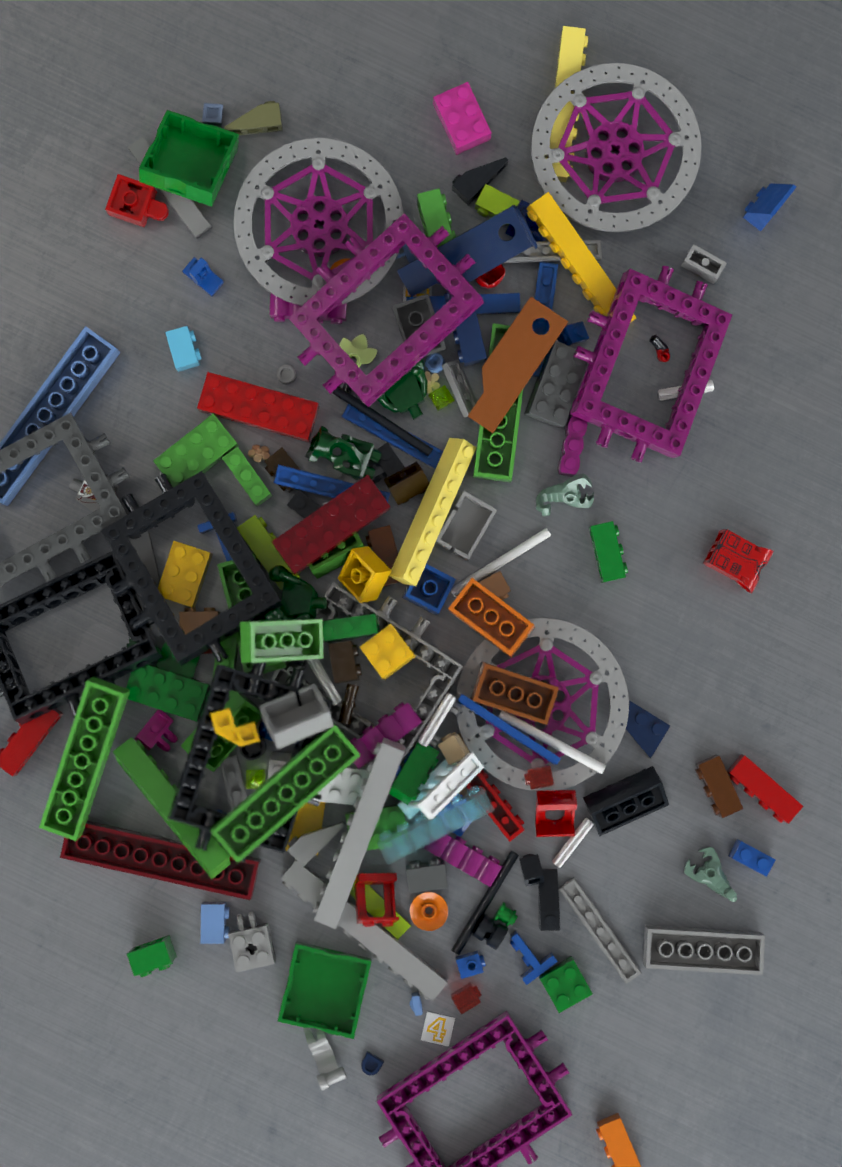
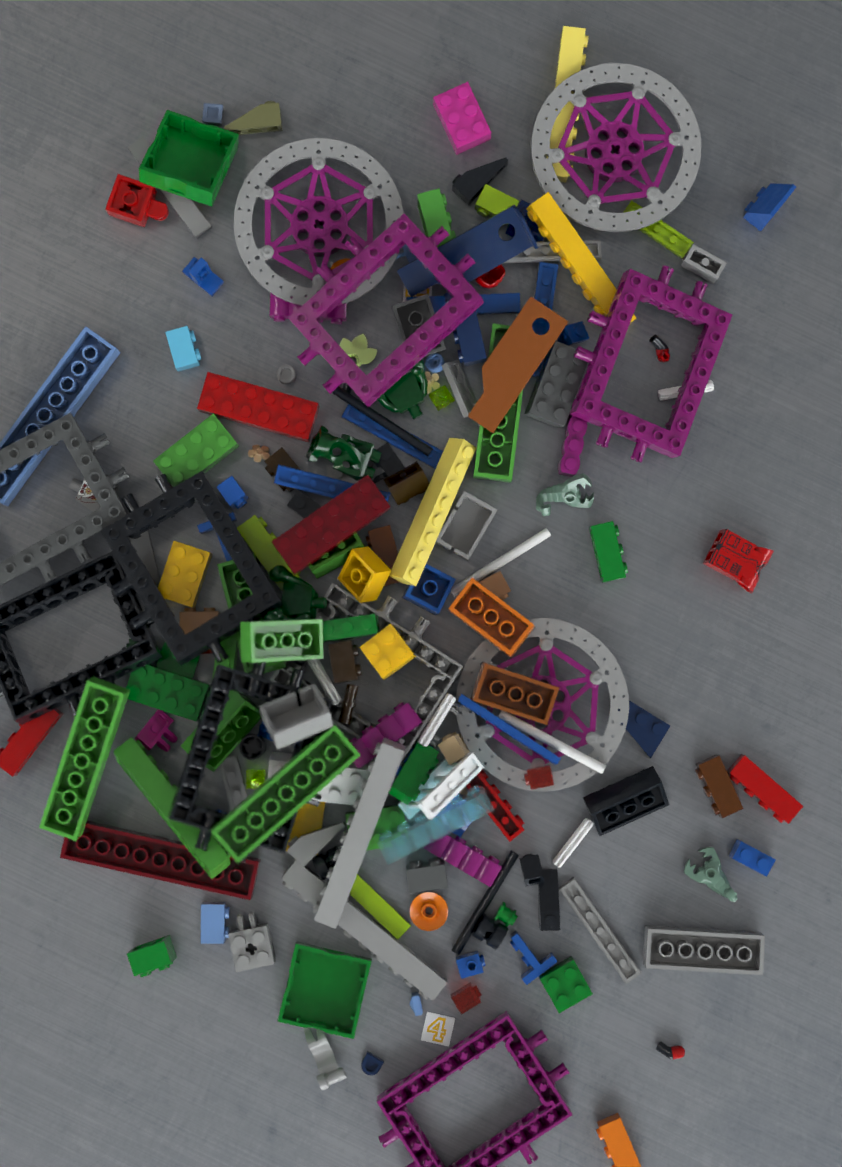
(225, 727): yellow tile -> none
(233, 493): none -> blue brick
(247, 476): bright green brick -> none
(322, 863): none -> black wheel
(387, 881): red panel -> none
(555, 800): red panel -> none
(664, 234): none -> lime tile
(672, 1052): none -> arm

